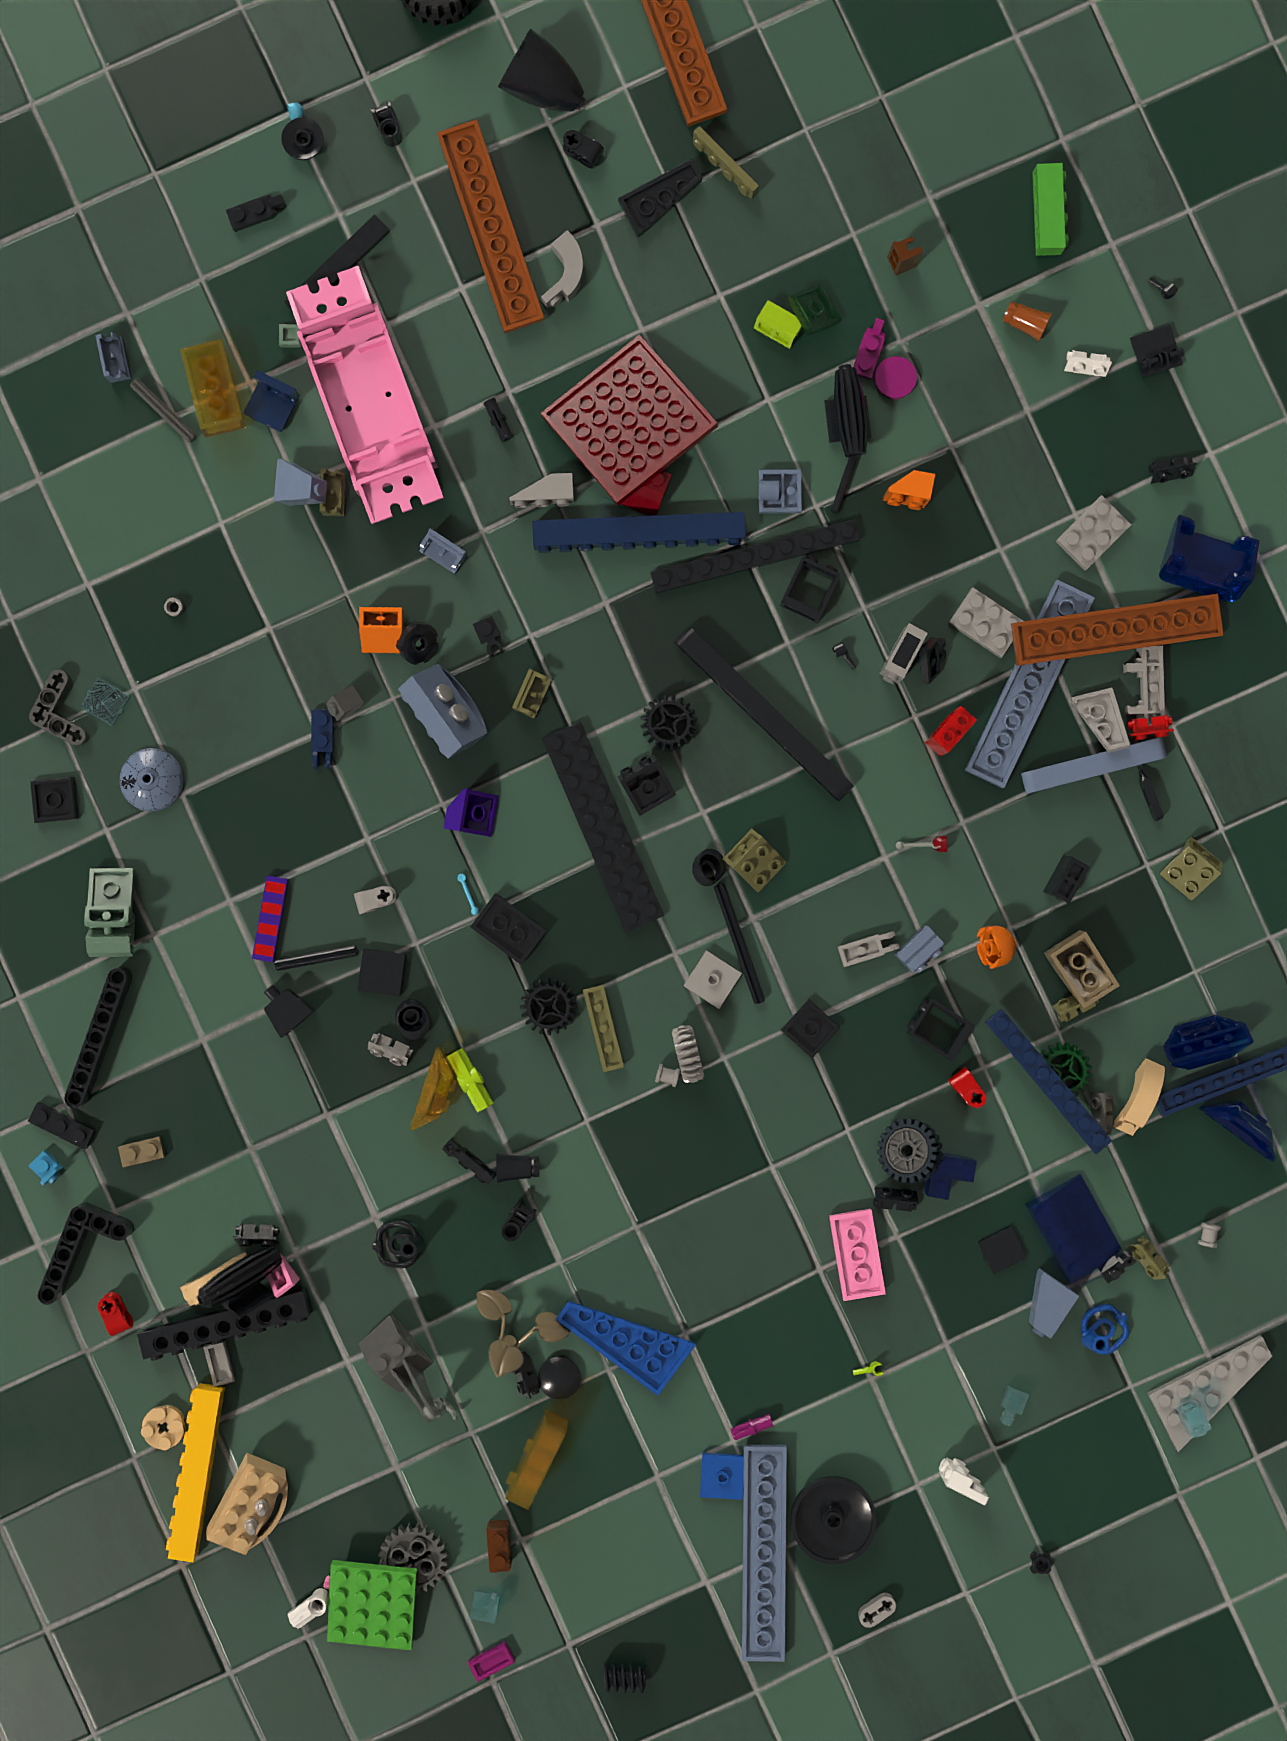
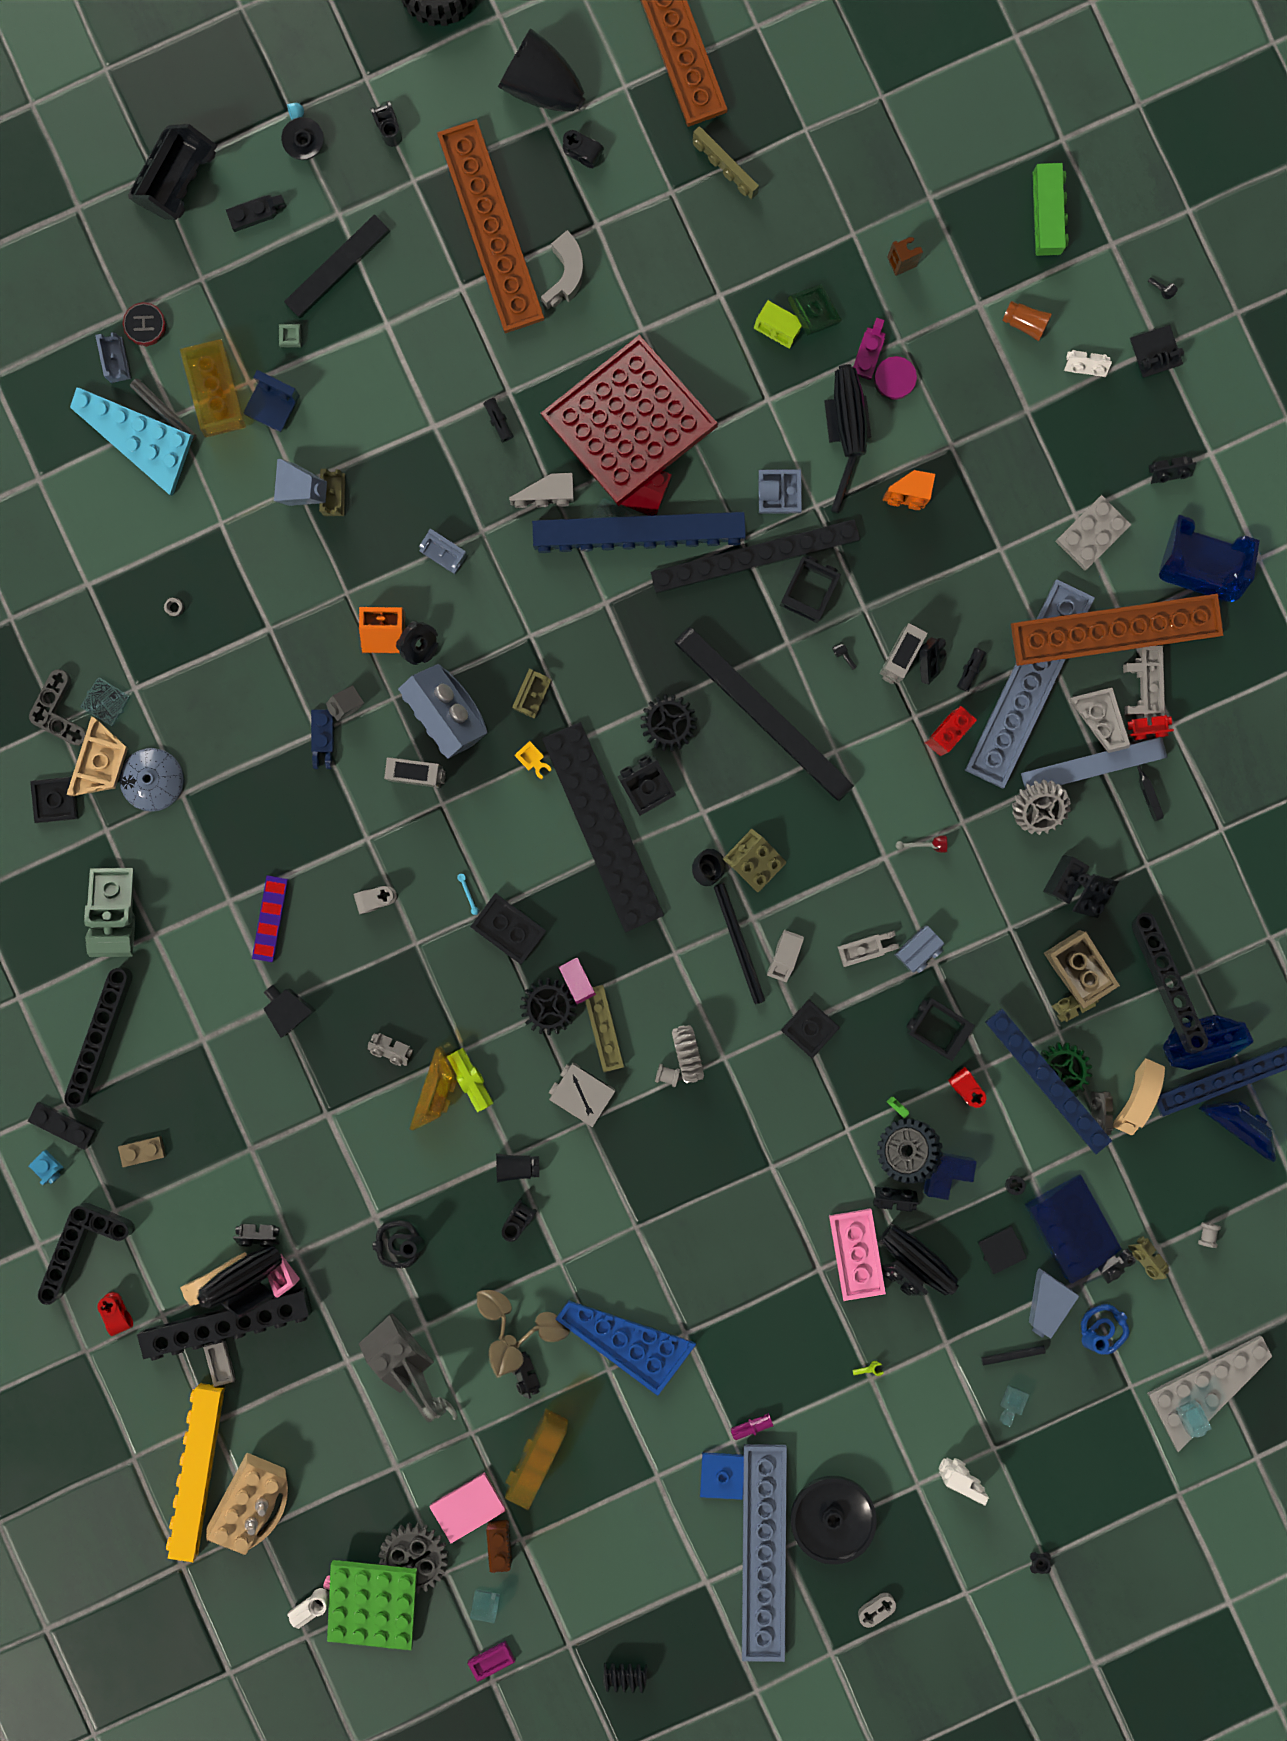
(98, 761): none -> tan wing
(144, 324): none -> black tile
(145, 441): none -> medium azure wing
(163, 1439): tan plate -> none
(170, 169): none -> black windscreen
(315, 958): black axle -> none
(356, 369): bright pink piece -> none
(381, 972): black tile -> none
(412, 1019): black hat -> none
(414, 772): none -> light grey brick
(467, 1507): none -> bright pink tile
(469, 1161): black hinge -> none
(472, 813): dark purple slope -> none
(488, 632): black plate -> none
(532, 757): none -> yellow plate
(559, 1377): black dish -> none
(577, 980): none -> tile
(581, 1093): none -> light grey brick
(653, 199): black wing -> none
(712, 979): light grey plate -> none
(785, 956): none -> light grey slope
(898, 1107): none -> bright green tile
(915, 1265): none -> black plate
(971, 669): none -> black pin
(985, 622): light grey plate -> none
(996, 946): orange cylinder -> none
(1012, 1355): none -> black bar
(1019, 1180): none -> black bush
(1040, 814): none -> light grey gear
(1095, 895): none -> black hinge
(1168, 993): none -> black beam
(1192, 869): olive bracket -> none

